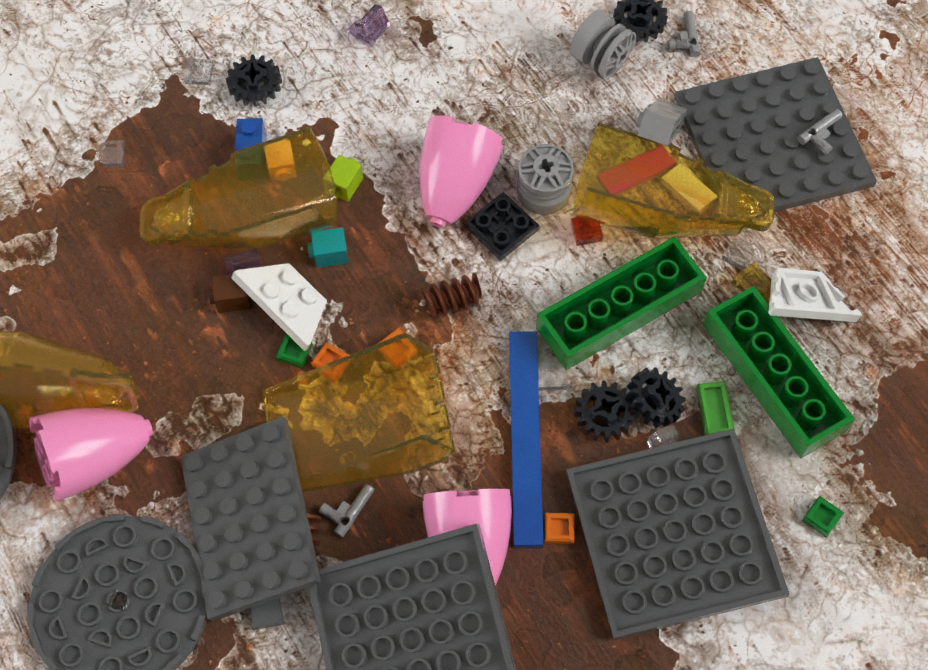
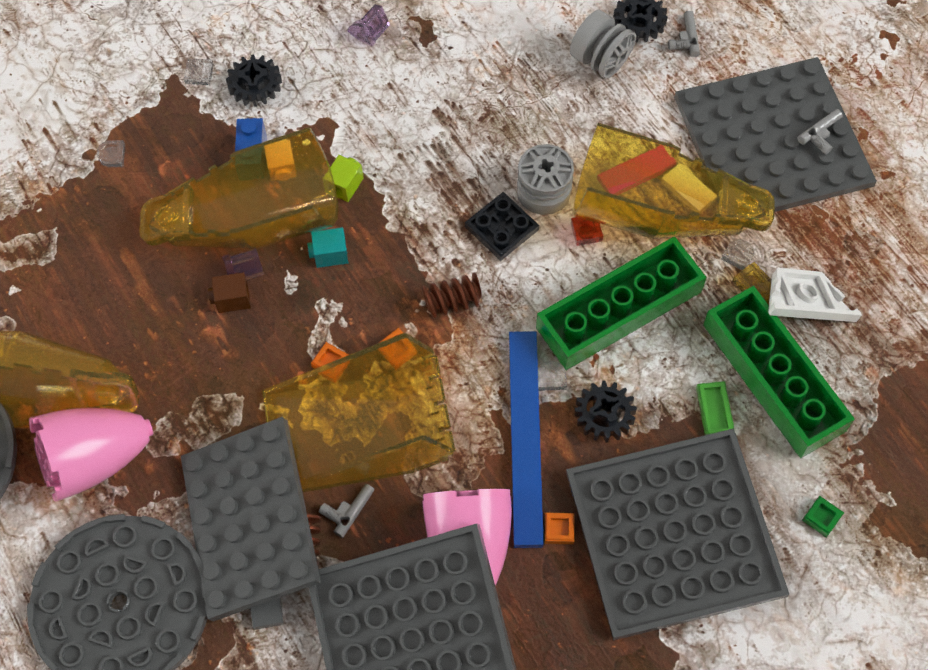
(285, 298): white wing -> none
(292, 353): green tile -> none
(455, 167): bright pink cylinder -> none
(655, 397): black gear -> none
(661, 121): light grey brick -> none
(663, 436): clear tile -> none

